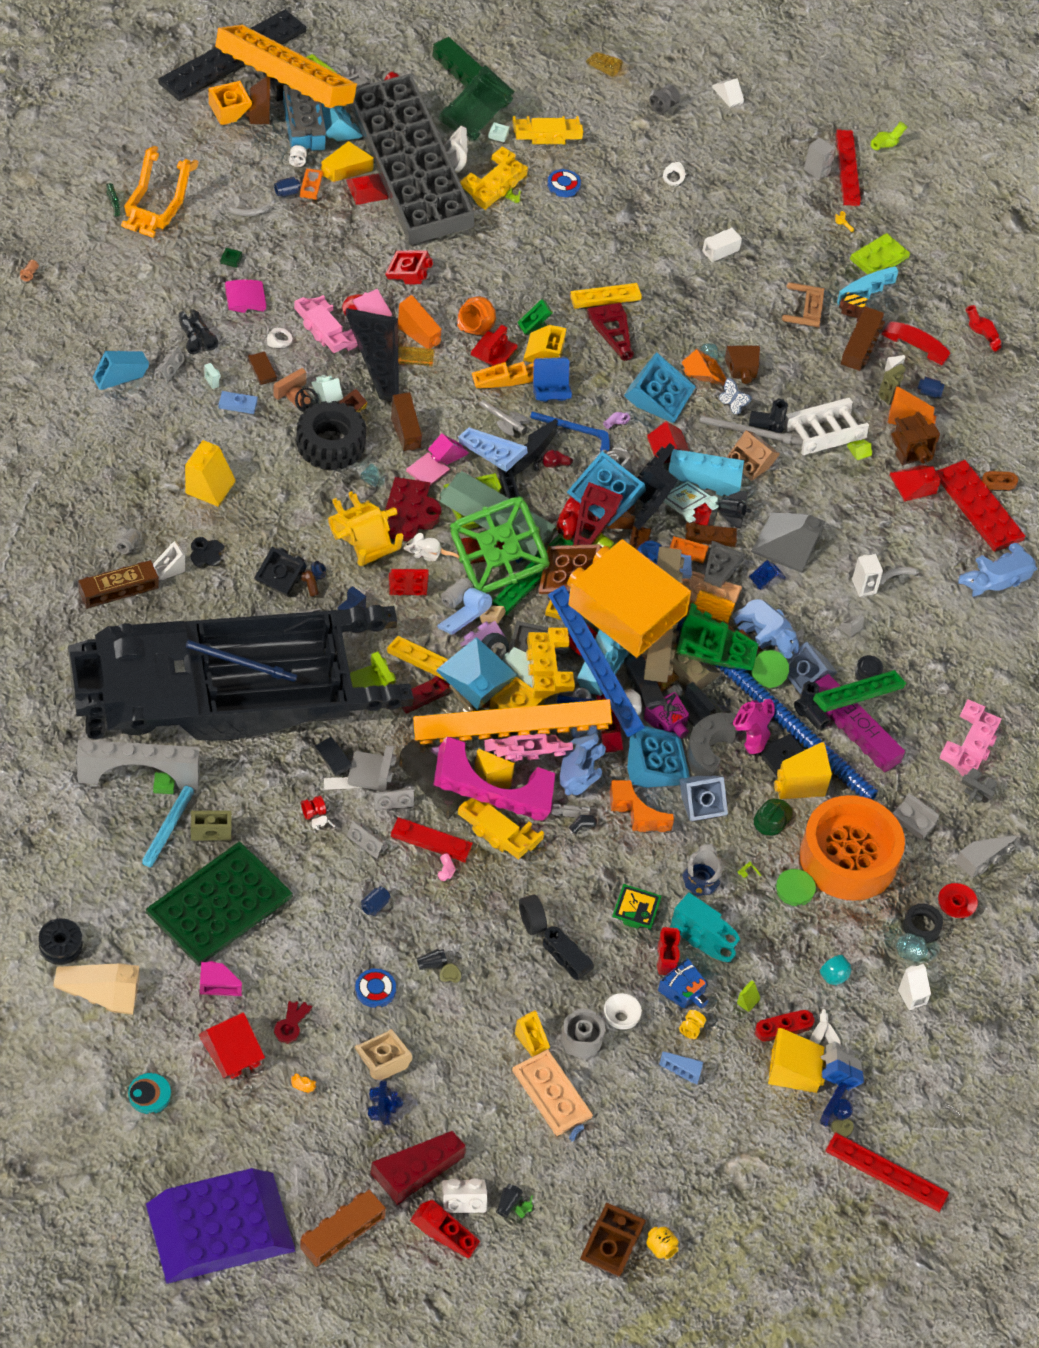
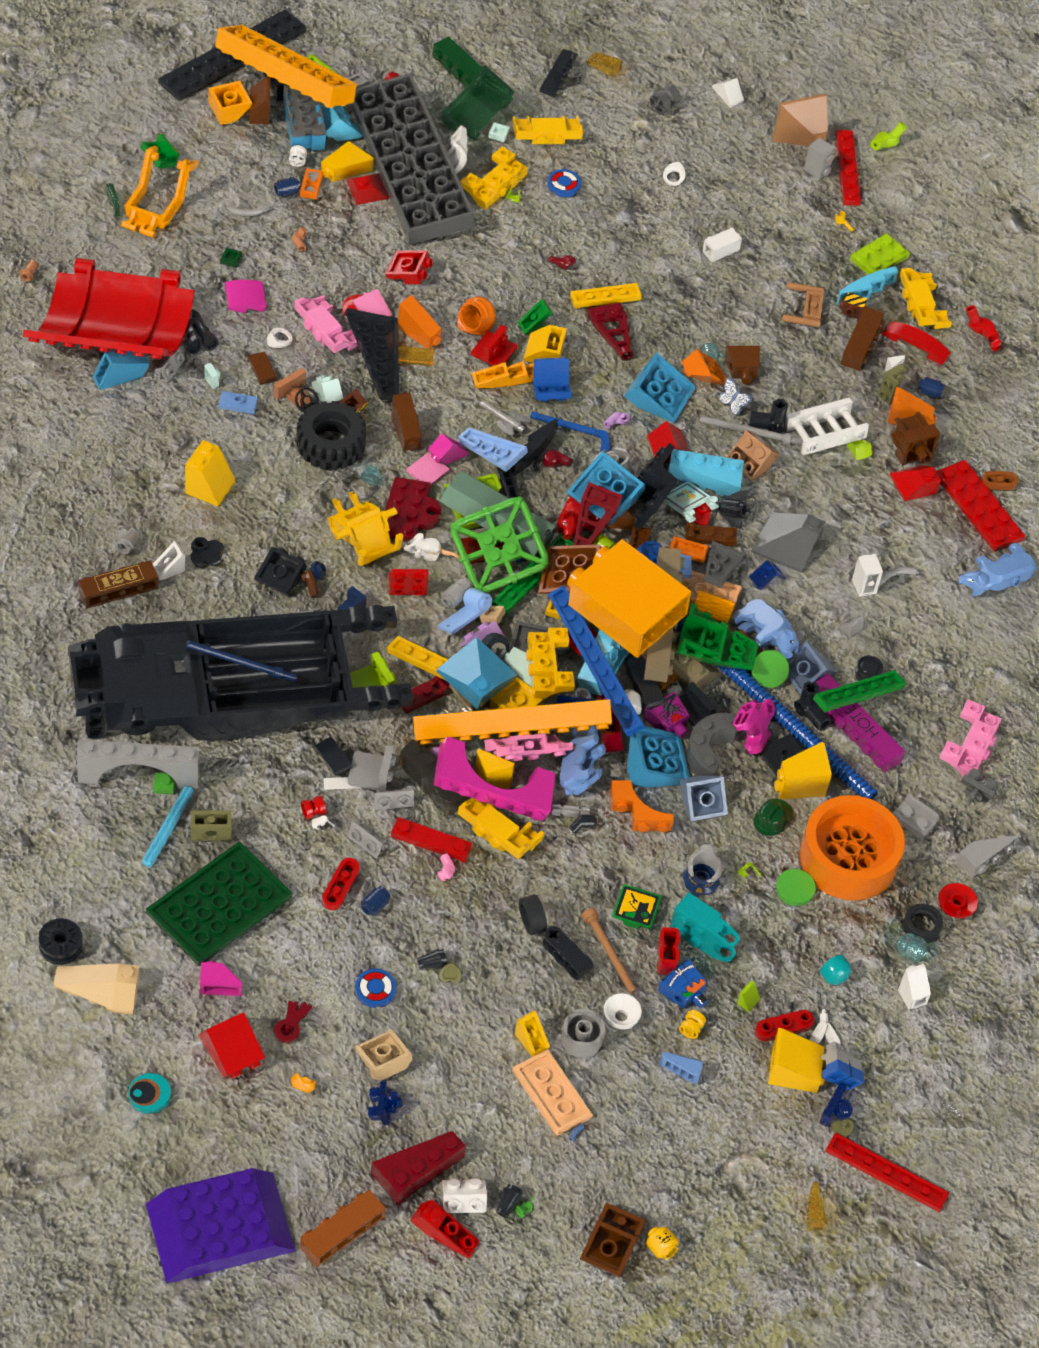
(117, 311): none -> red panel
(167, 153): none -> green bracket
(298, 239): none -> nougat arm
(340, 877): none -> red plate
(558, 72): none -> black bracket
(563, 262): none -> dark red animal
(591, 918): none -> medium nougat piece
(802, 121): none -> medium nougat slope
(815, 1215): none -> clear yellow slope
(920, 300): none -> yellow bracket

